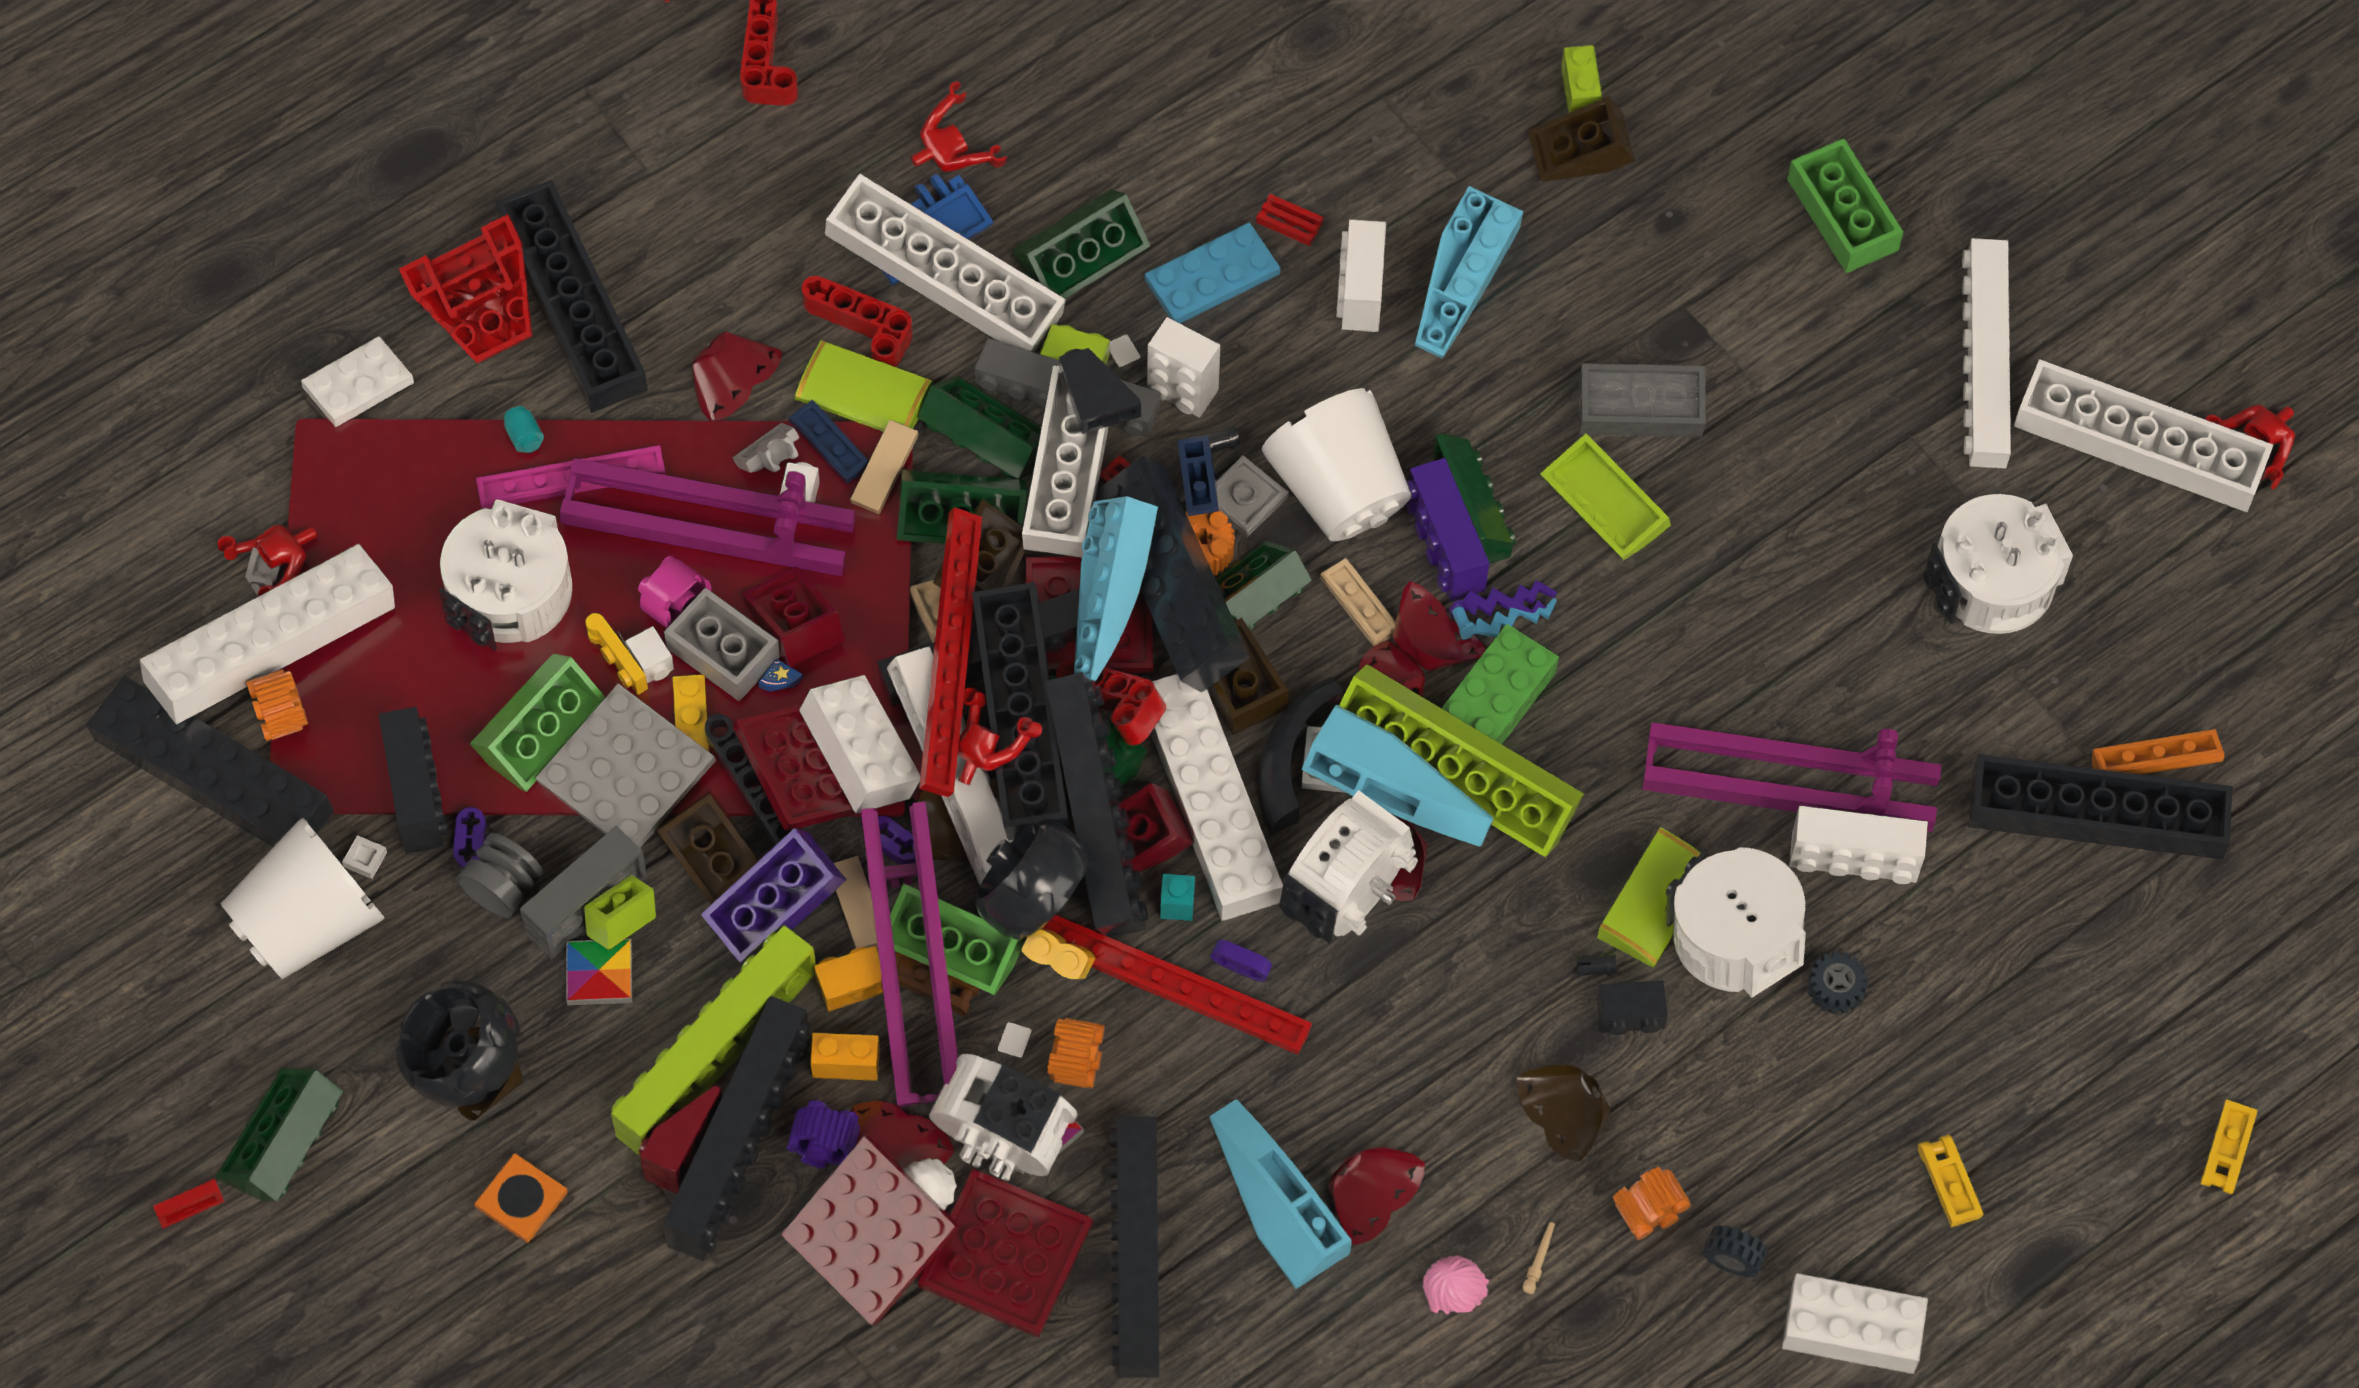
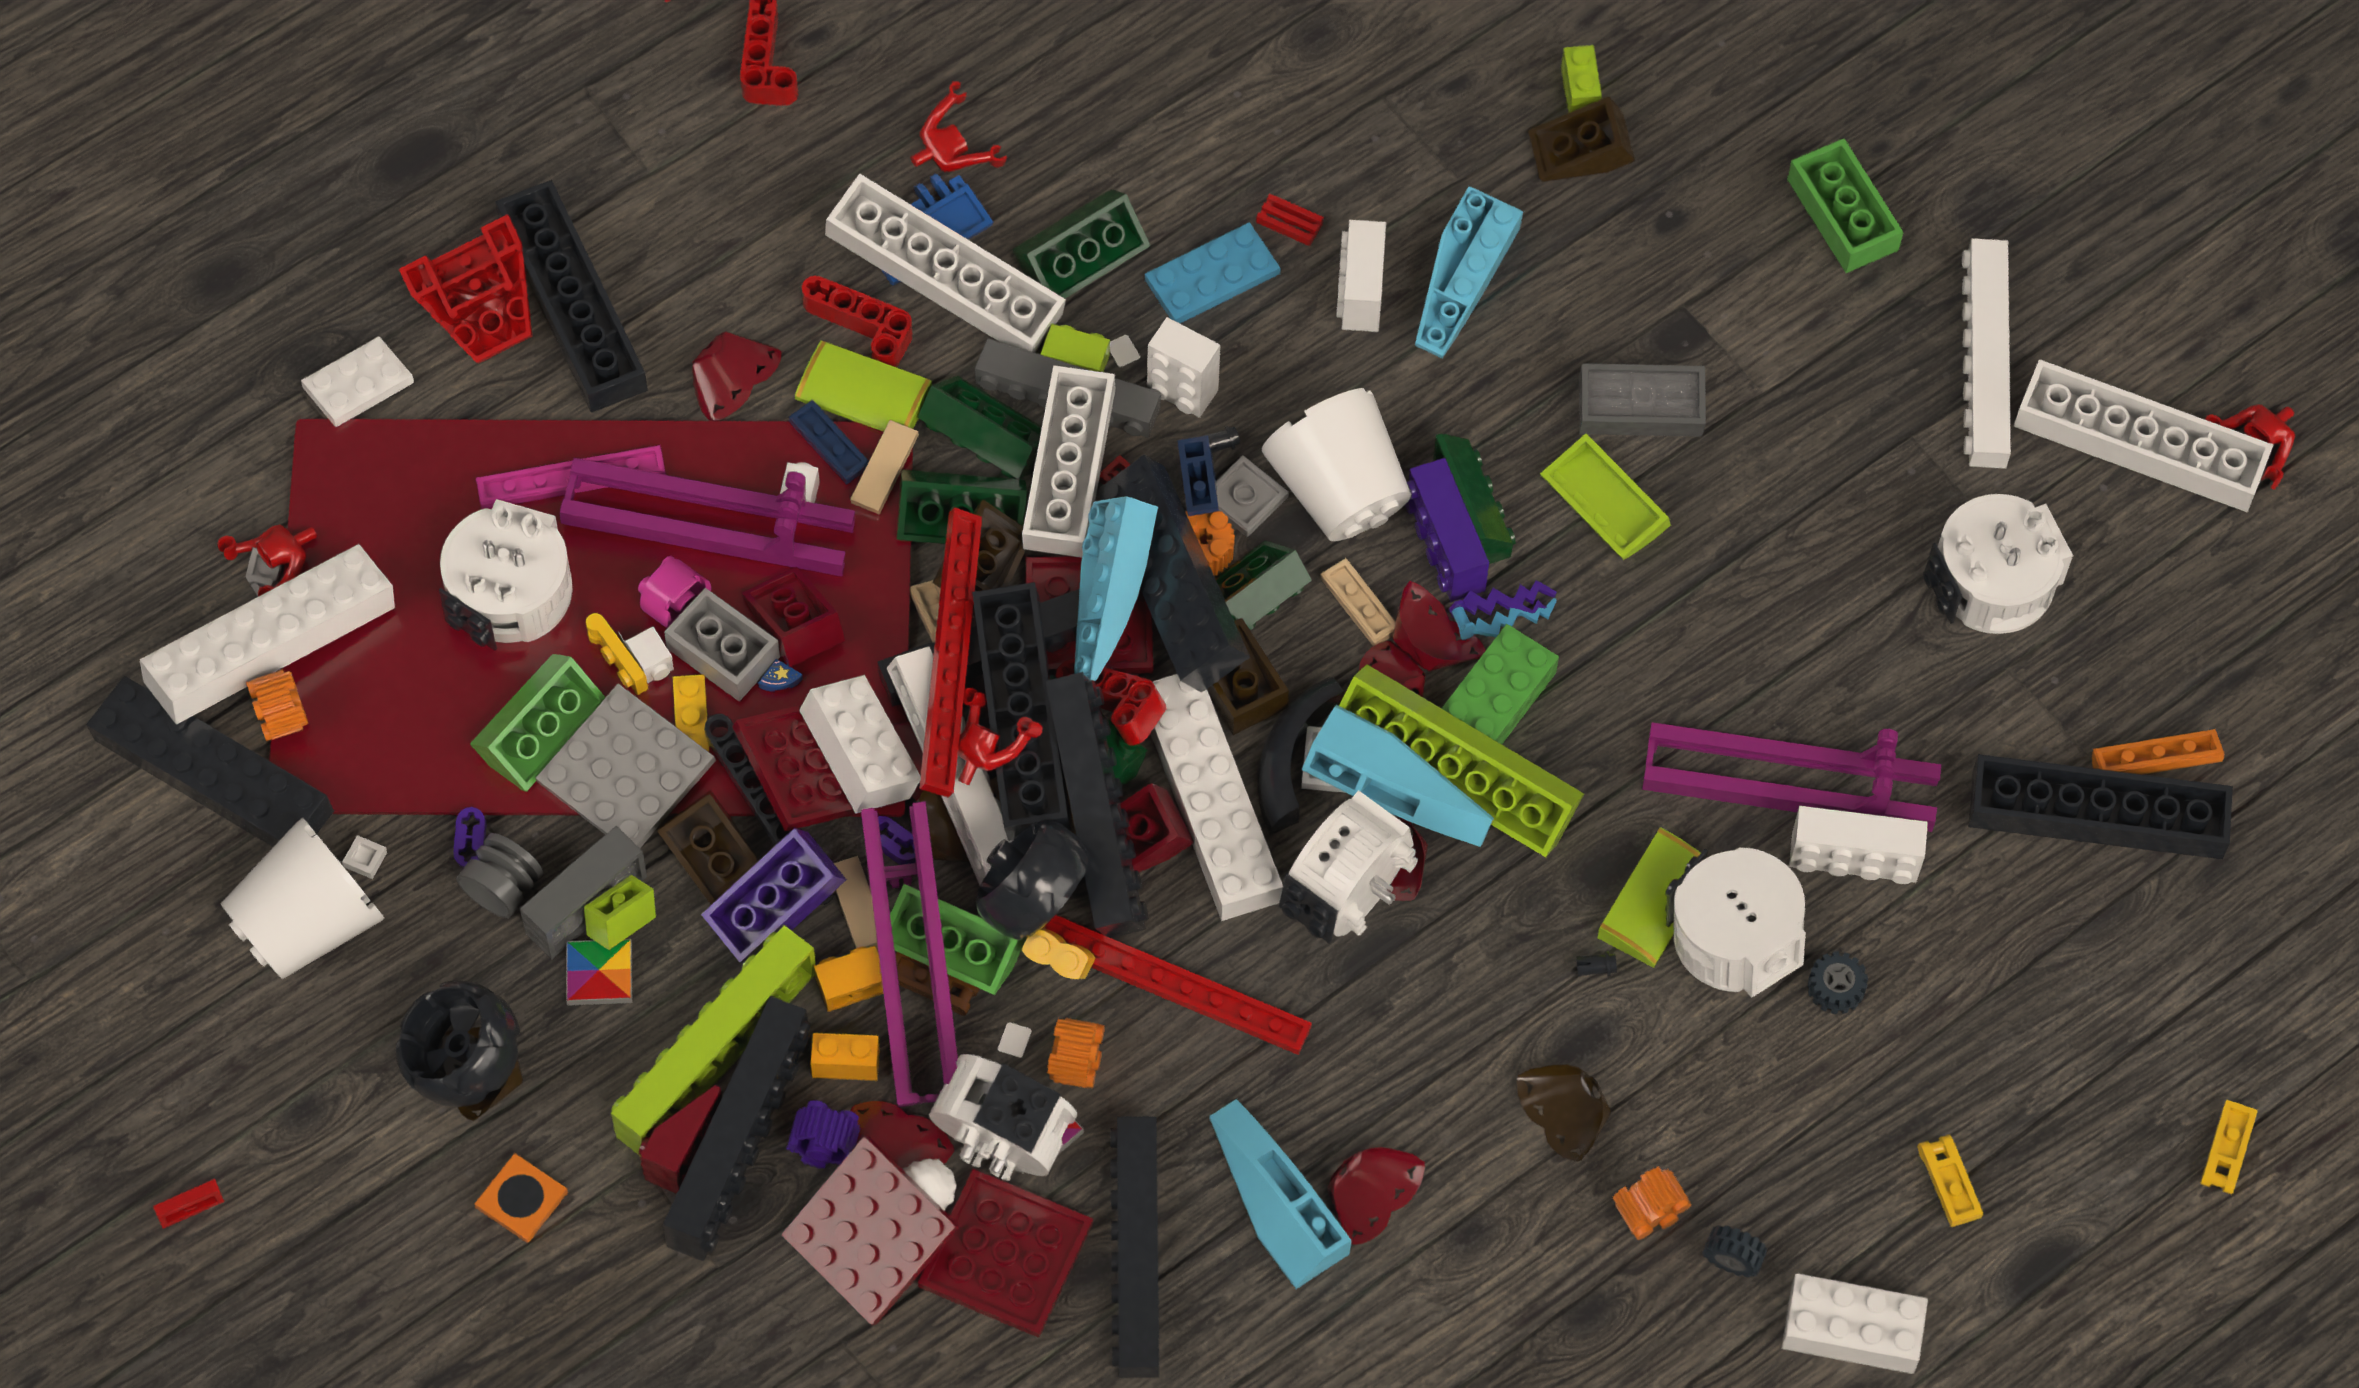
(280, 1133): dark green slope -> none
(413, 779): black brick -> none
(523, 429): teal brick -> none
(769, 450): light grey plate -> none
(1096, 392): black slope -> none
(1177, 897): teal brick -> none
(1241, 960): dark purple beam -> none
(1454, 1285): bright pink hair -> none
(1535, 1270): tan piece -> none
(1632, 1007): black brick -> none

